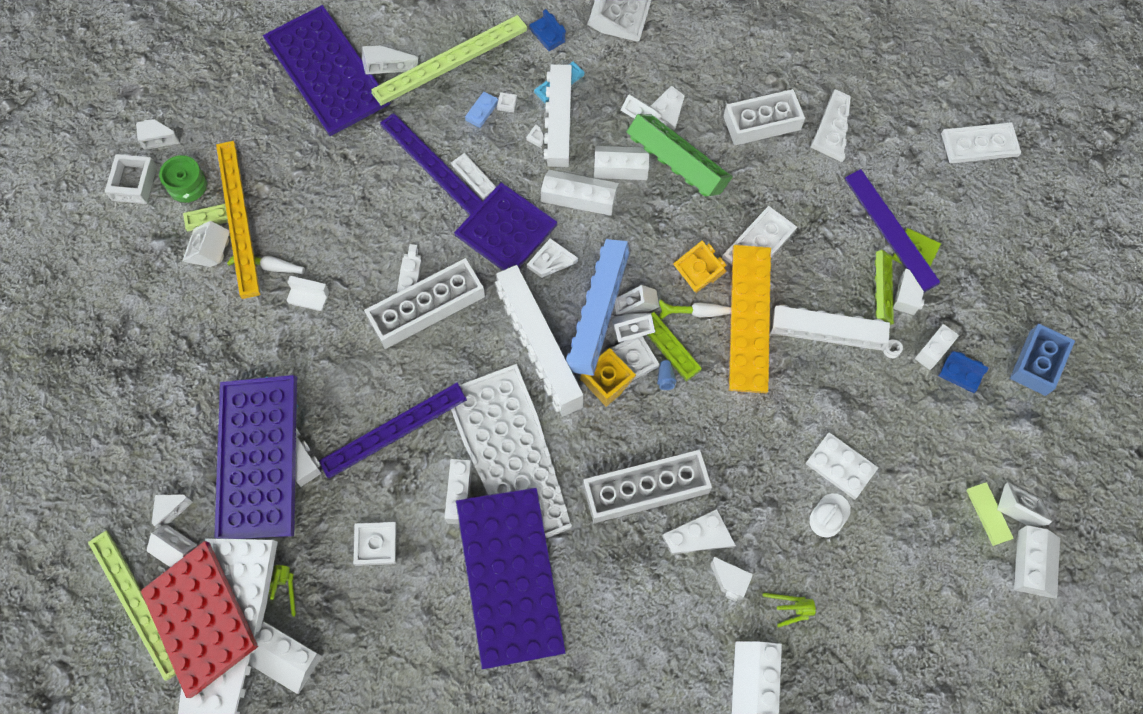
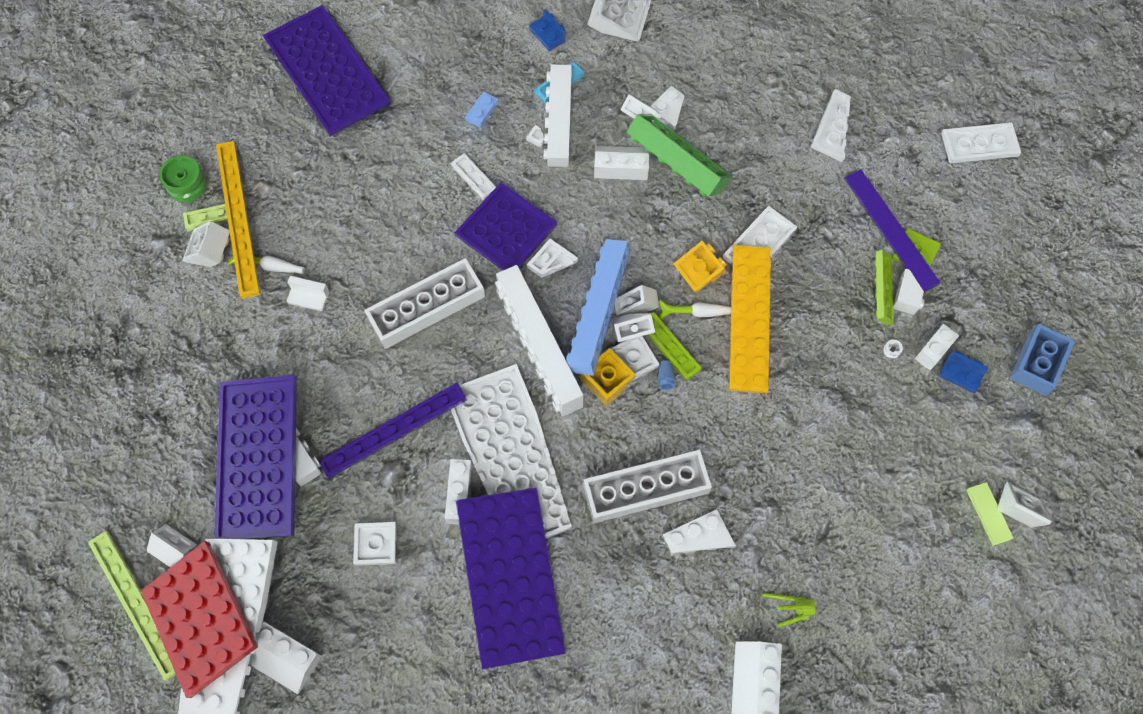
(126, 194): white window -> none
(154, 134): white slope -> none
(168, 508): white slope -> none
(279, 577): lime plant -> none
(386, 60): white slope -> none
(410, 269): white hinge -> none
(431, 163): dark purple tile -> none
(448, 60): yellowish green plate -> none
(507, 102): white tile -> none
(579, 192): white slope -> none
(731, 579): white slope -> none
(763, 117): white brick -> none
(829, 515): white piece -> none
(830, 327): white brick -> none
(841, 465): white plate -> none
(1037, 562): white slope -> none

